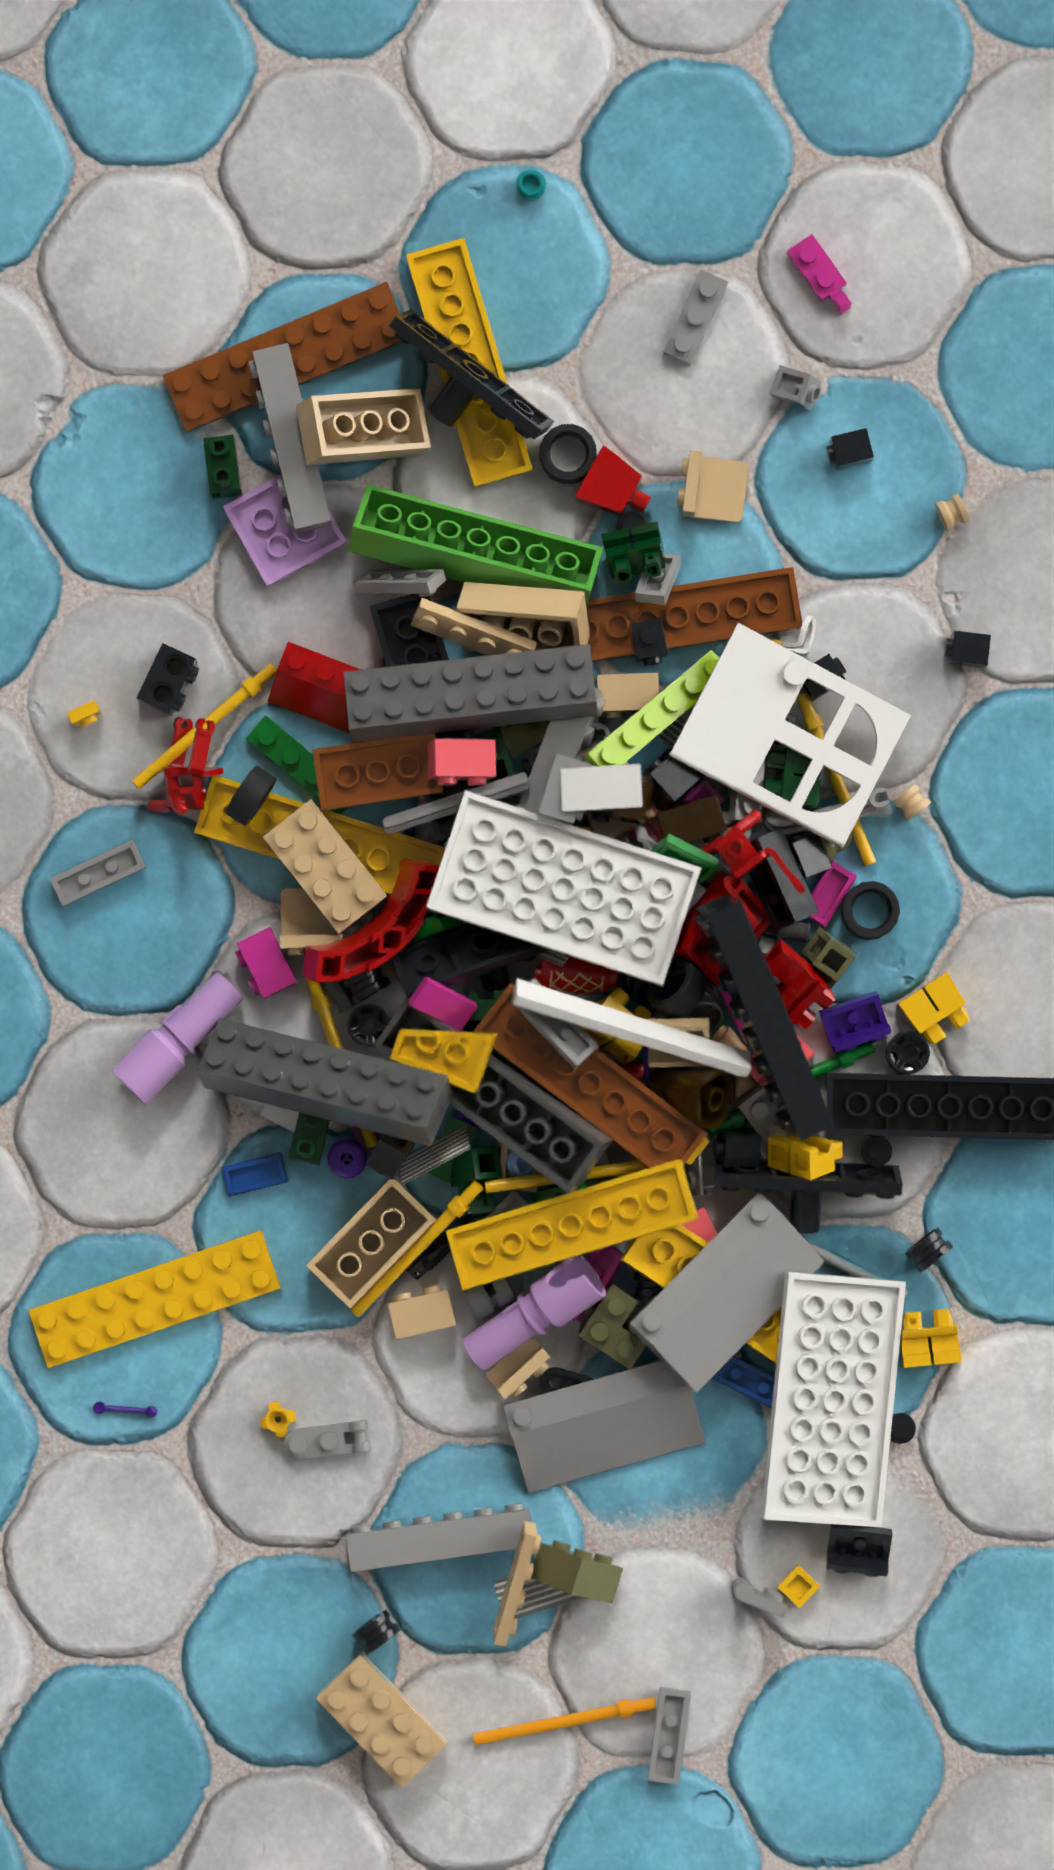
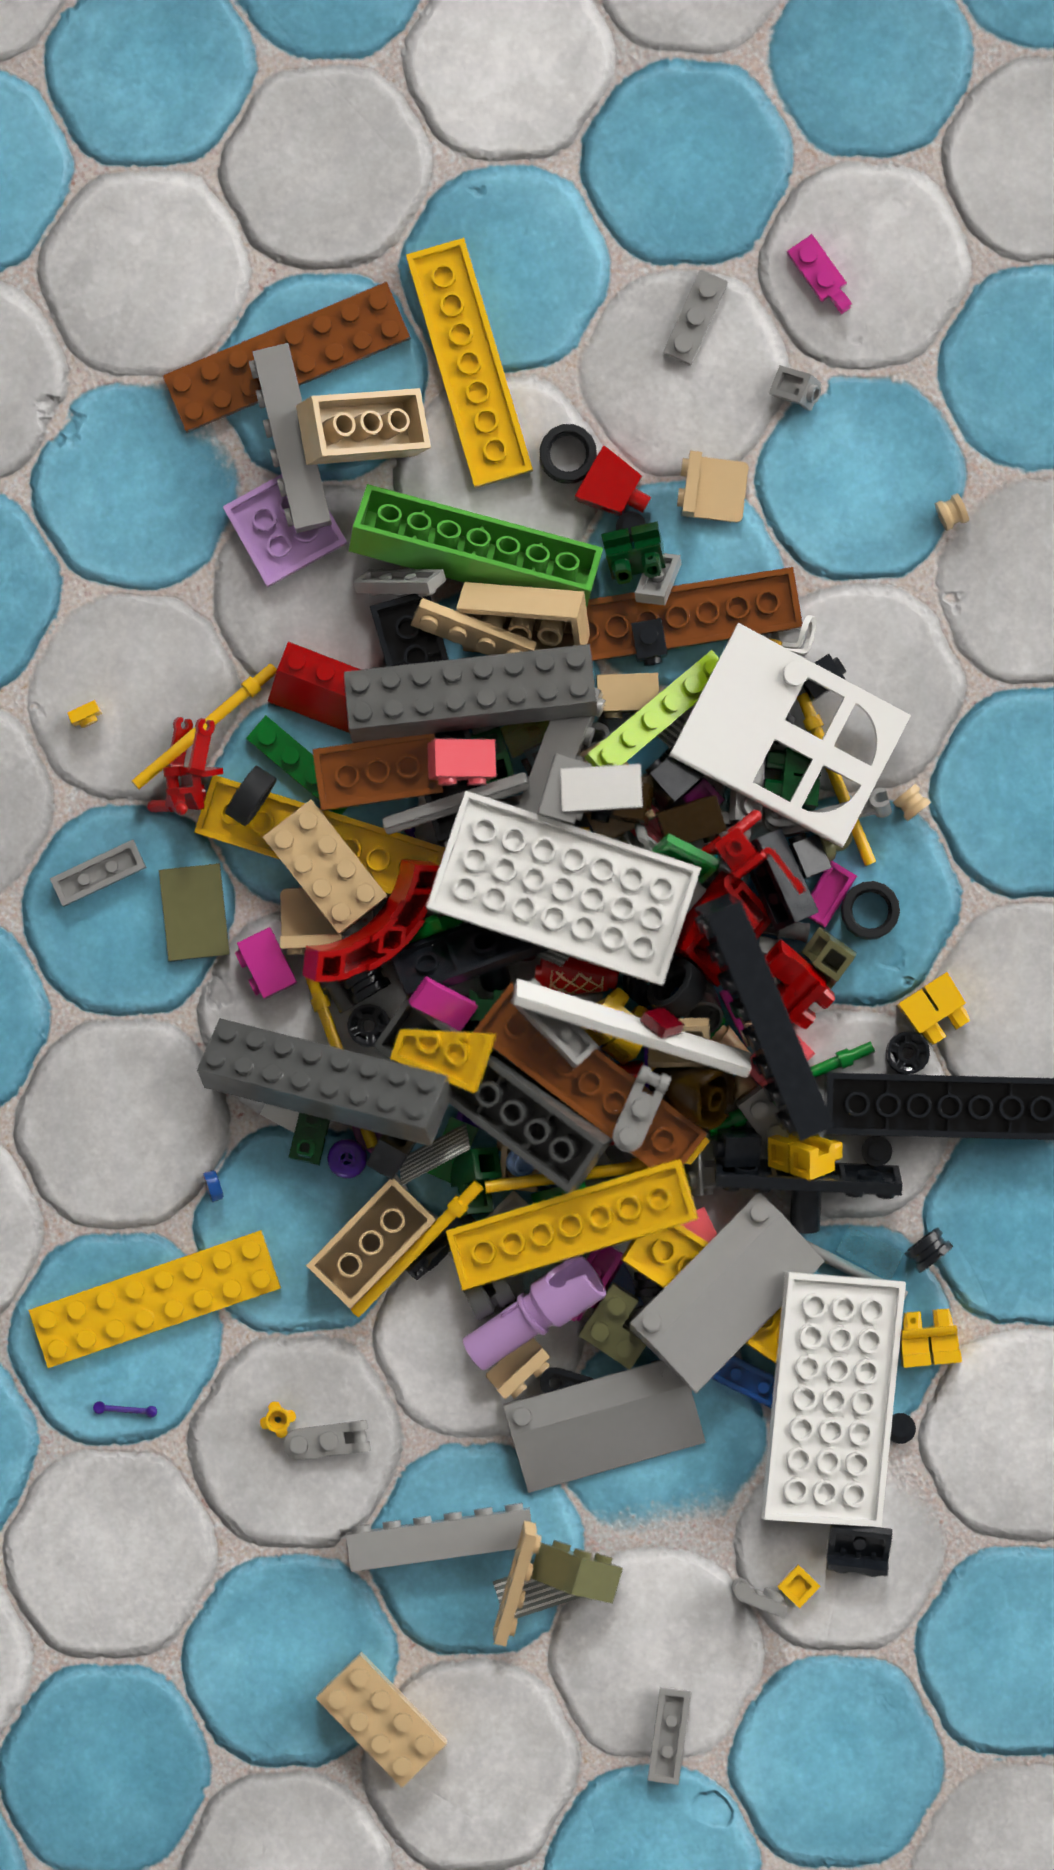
(160, 677): black brick -> none
(162, 1052): lavender piece -> none
(194, 912): none -> olive tile
(213, 1185): none -> blue tile
(222, 466): dark green hips -> none
(254, 1174): blue tile -> none
(376, 1632): black wheel -> none
(422, 1312): tan brick -> none
(467, 380): black plate -> none
(531, 185): teal plate -> none
(623, 1709): light orange bar -> none
(639, 1110): none -> light grey plate
(662, 1022): none -> dark red tile
(850, 449): black brick -> none
(855, 1022): dark purple bracket -> none
(968, 649): black brick -> none

